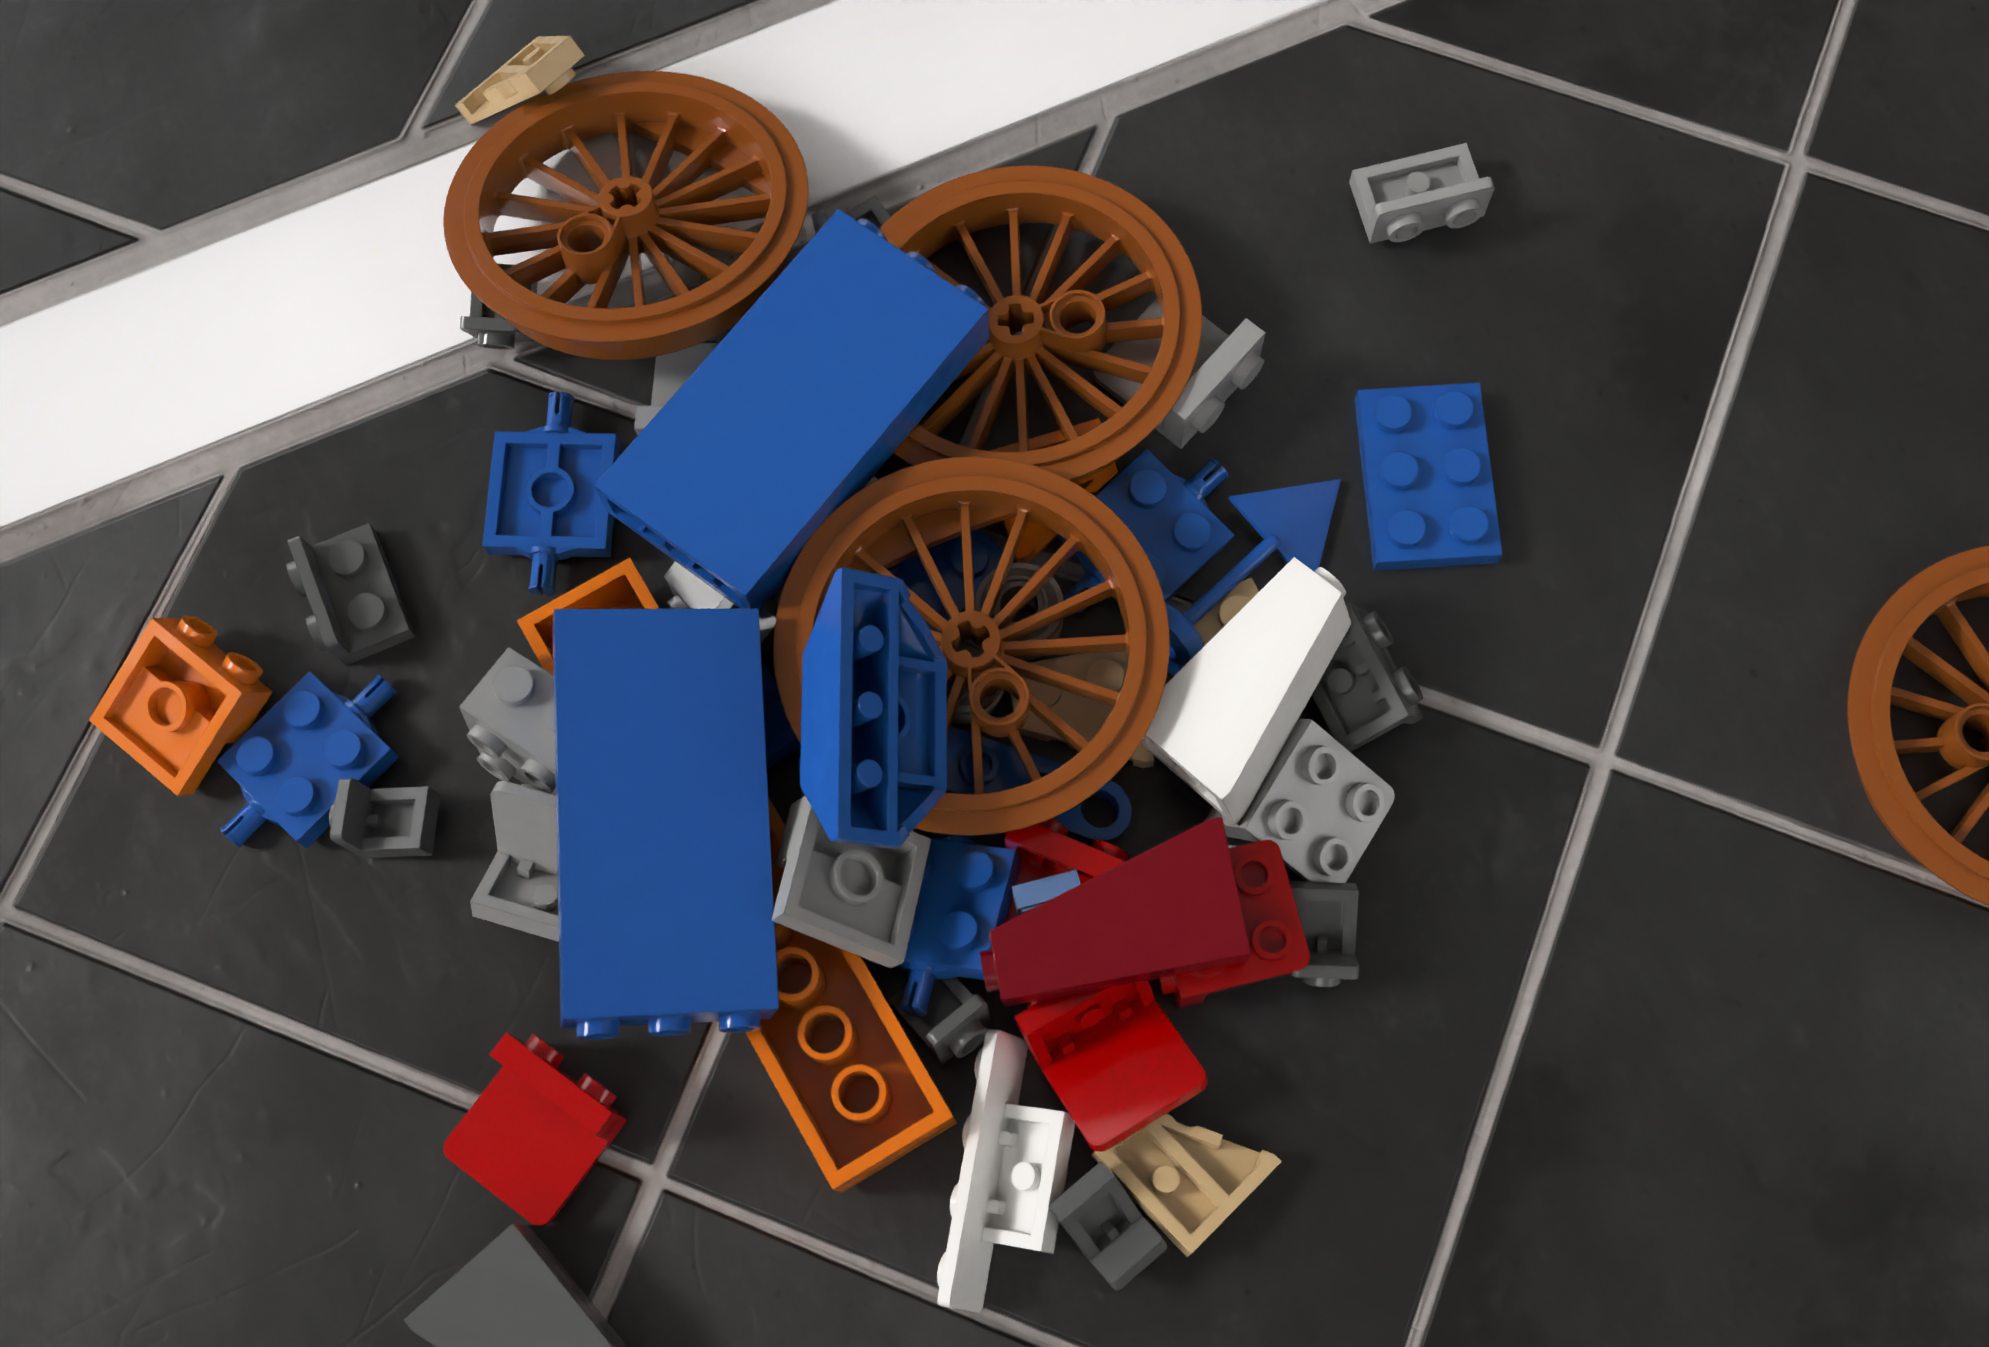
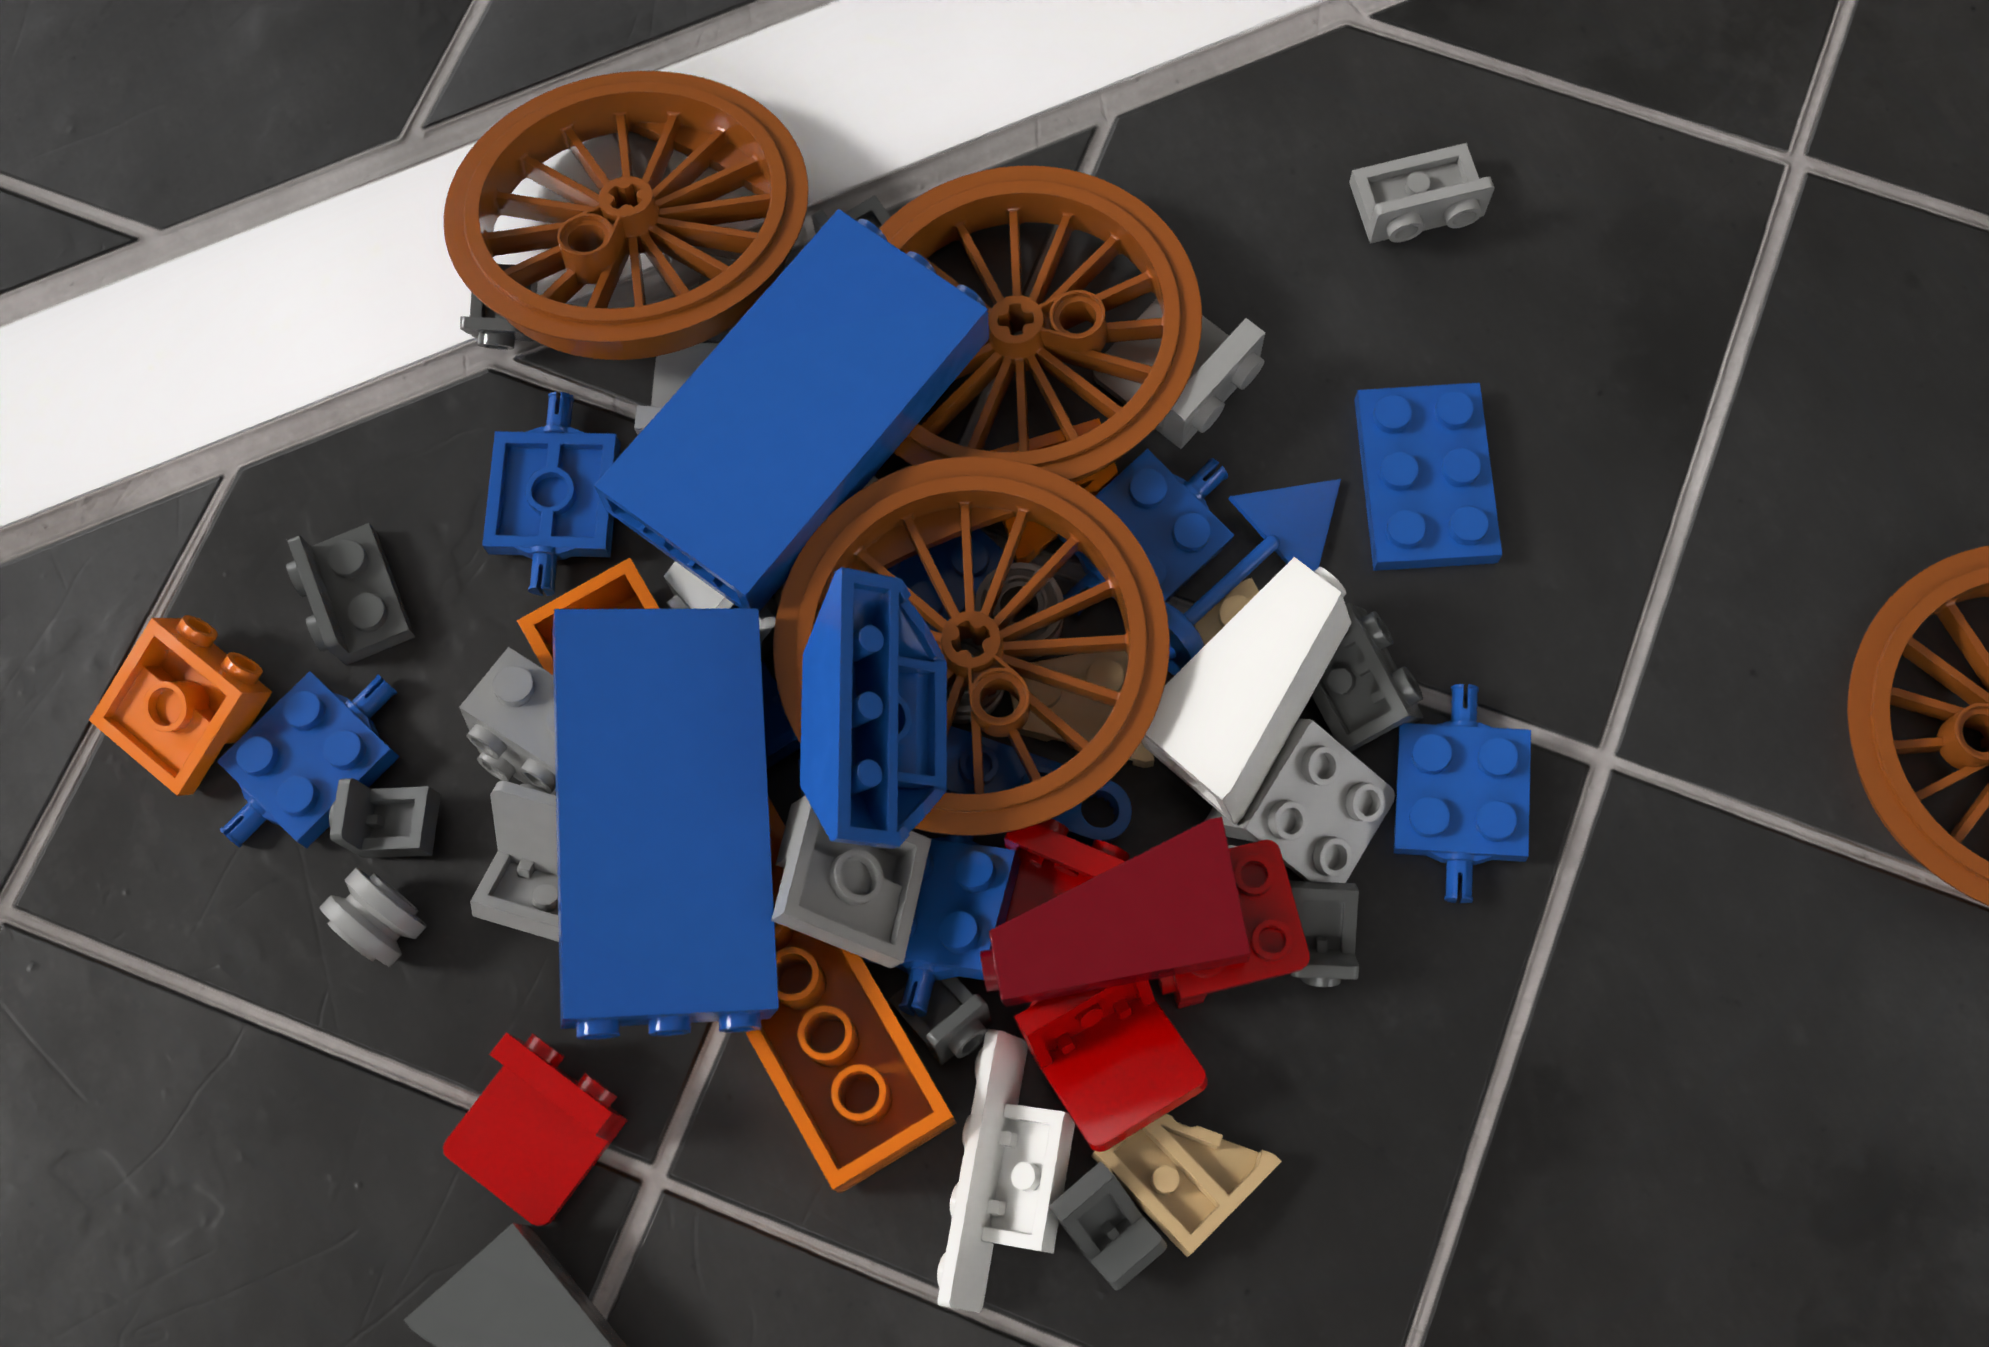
(372, 917): none -> light grey wheel
(538, 67): tan wing -> none
(1034, 893): medium blue tile -> none
(1462, 793): none -> blue plate

